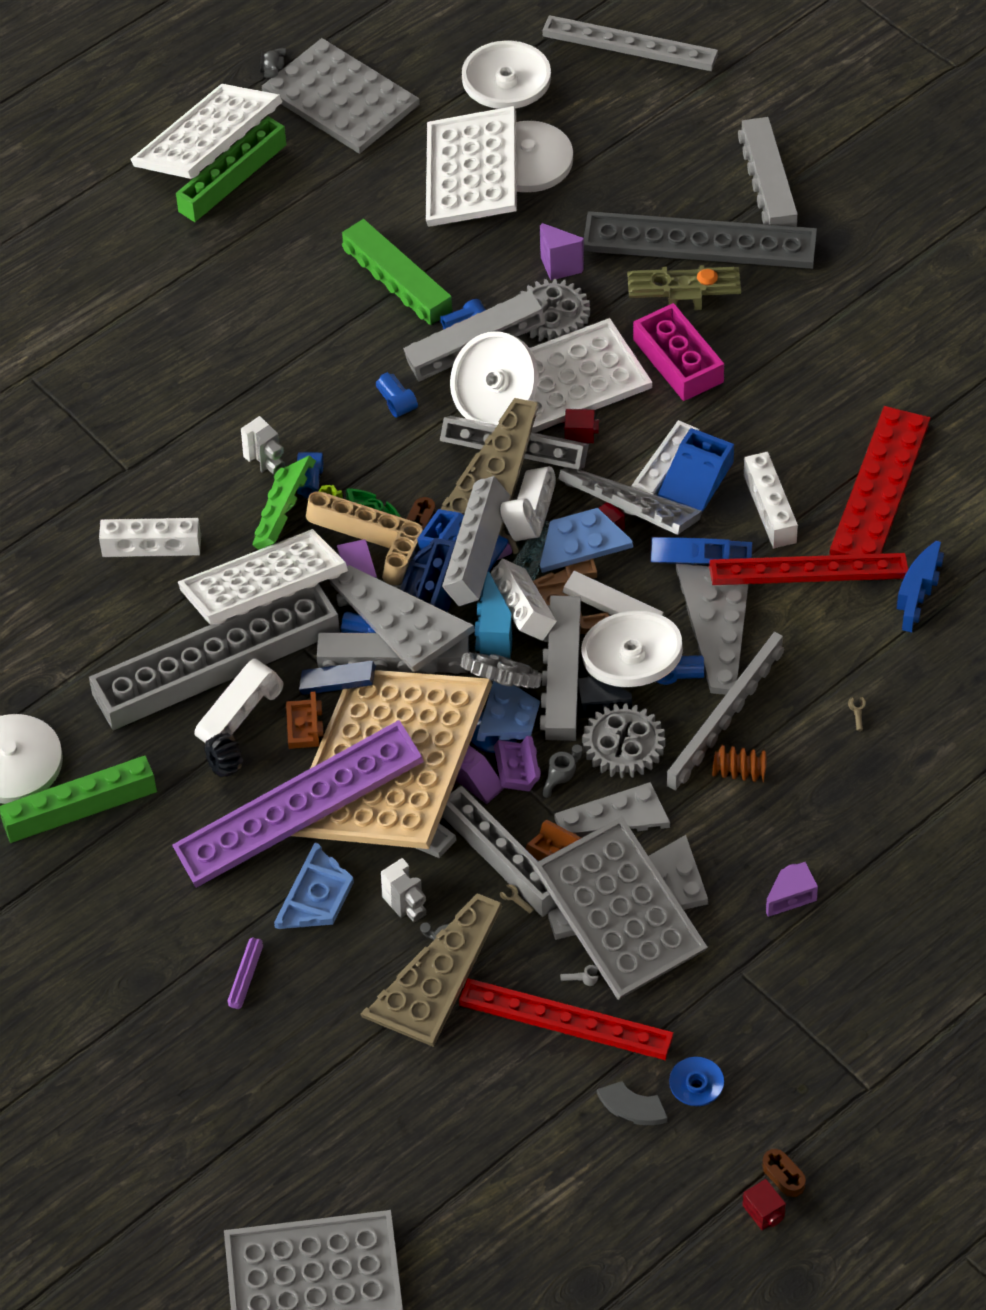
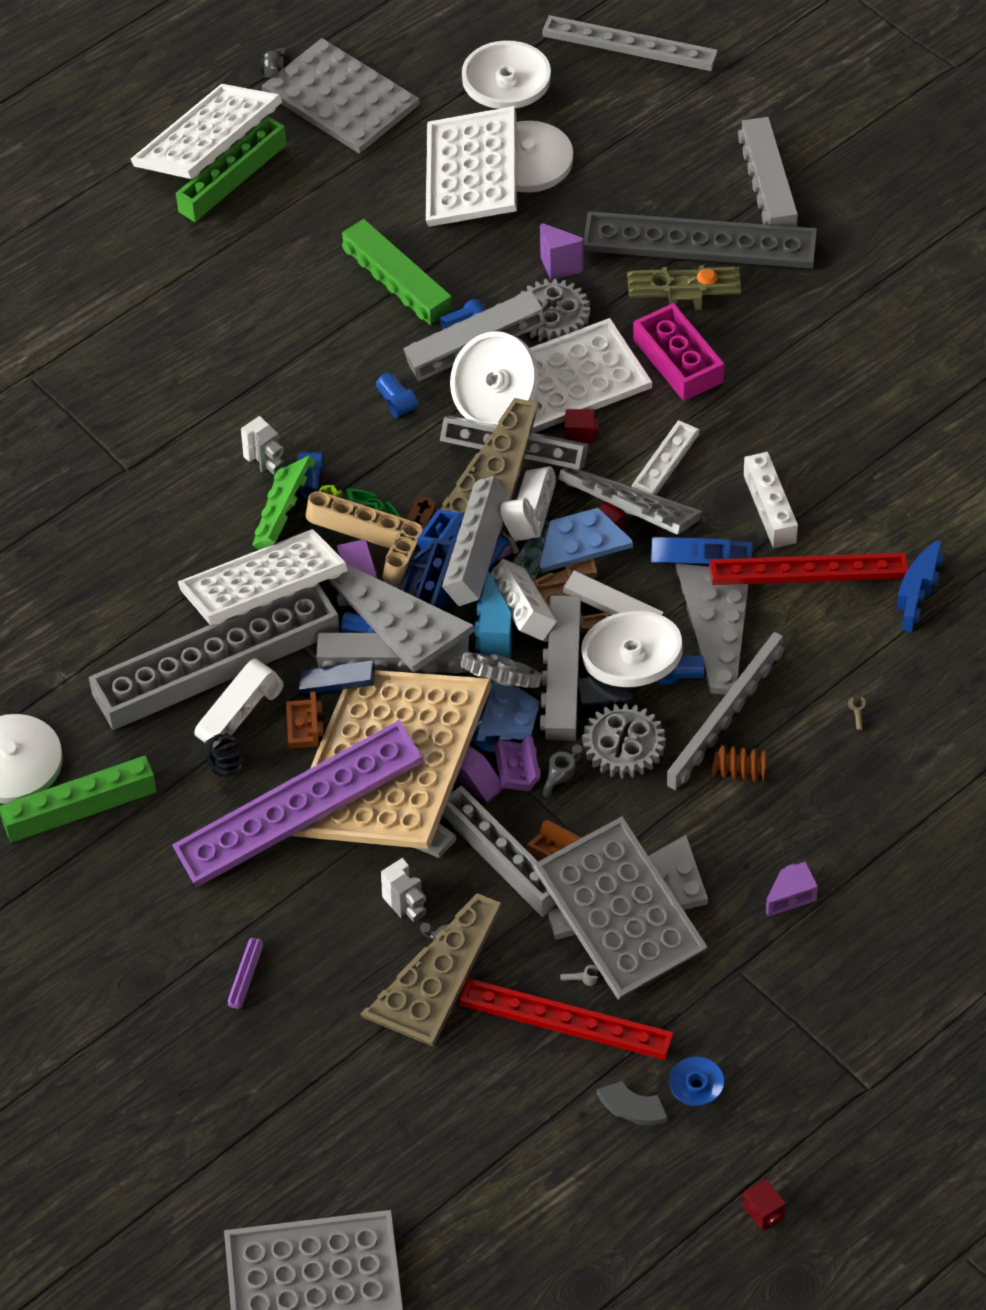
(150, 537): white brick -> none
(315, 893): medium blue wing -> none
(516, 898): dark tan hand -> none
(636, 805): light grey wing -> none
(697, 469): blue slope -> none
(788, 1170): reddish brown beam -> none
(880, 483): red plate -> none

